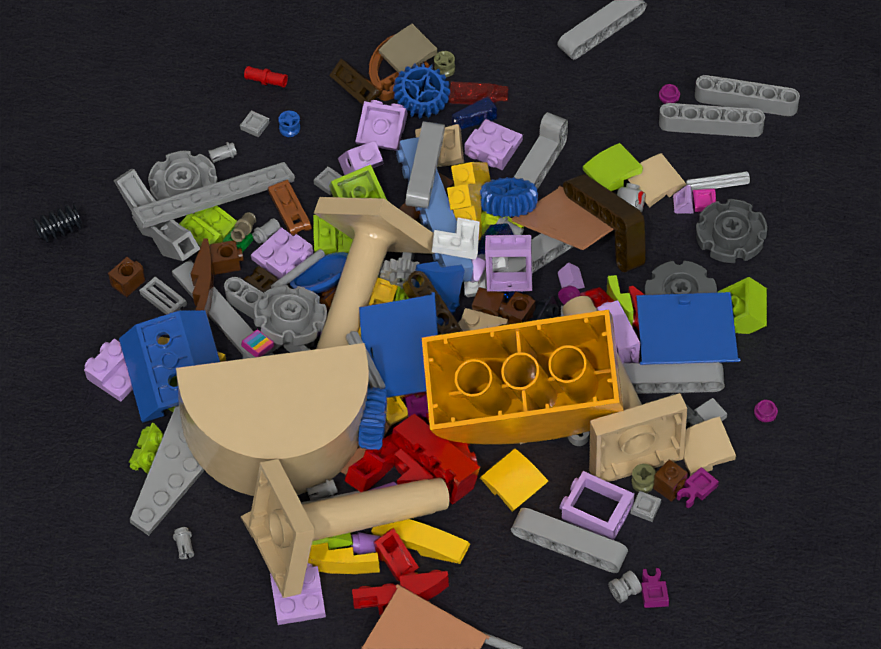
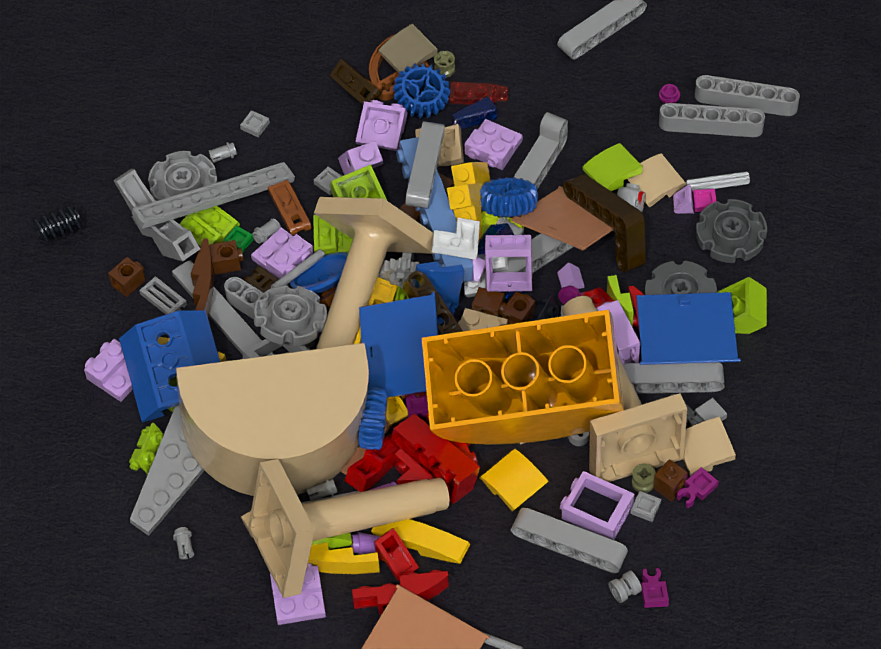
(243, 227): dark tan pin -> none
(257, 343): tile -> none
(266, 76): red pin -> none
(293, 120): blue wheel -> none
(374, 377): light grey axle -> none
(765, 411): magenta plate -> none

